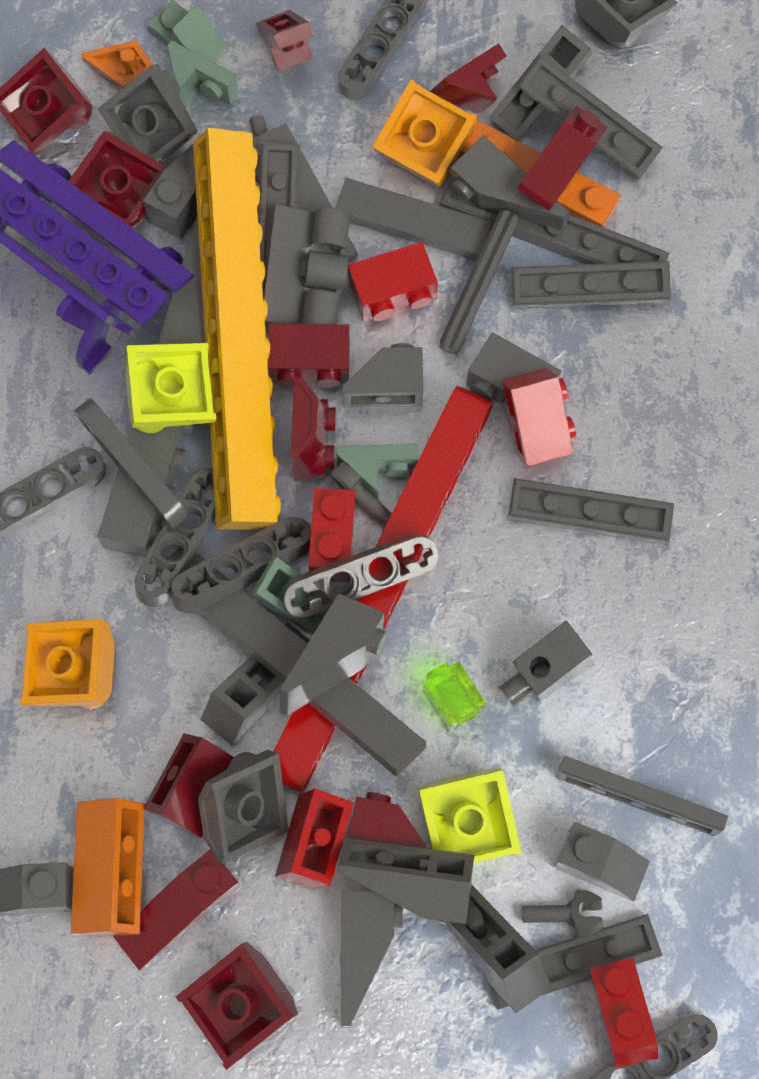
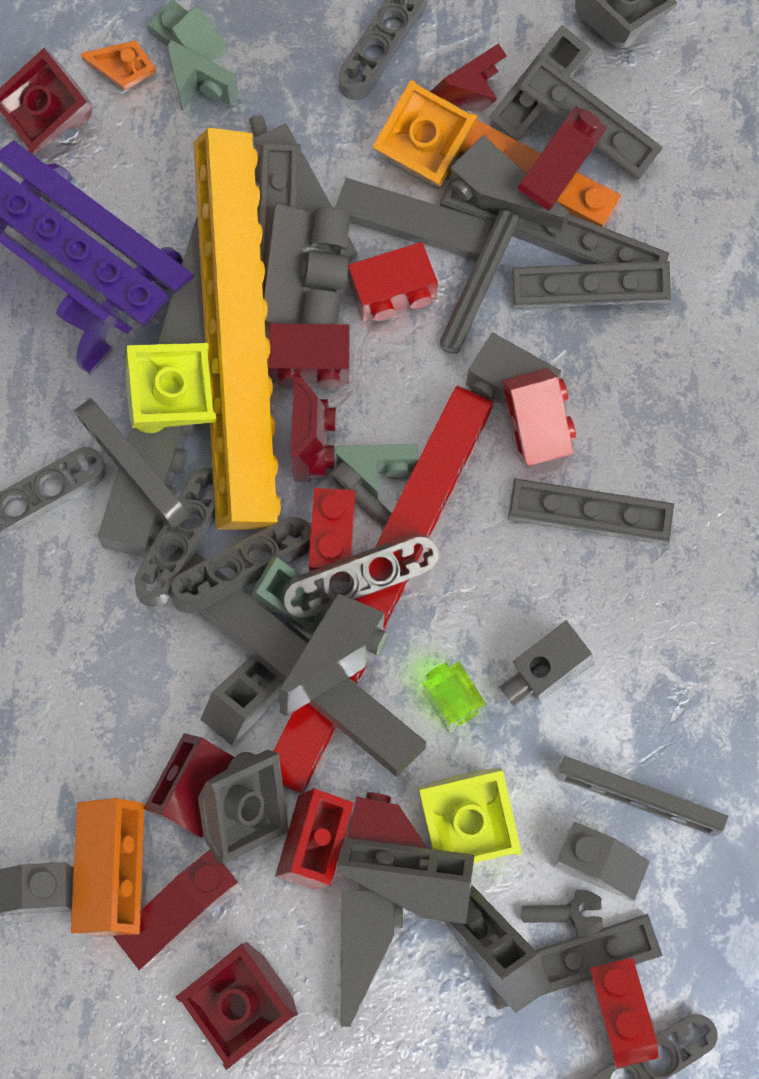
(68, 664): light orange slope -> none
(118, 177): dark red slope -> none
(150, 114): dark grey slope -> none
(172, 198): dark grey slope -> none
(286, 39): slope -> none
(388, 379): dark grey slope -> none

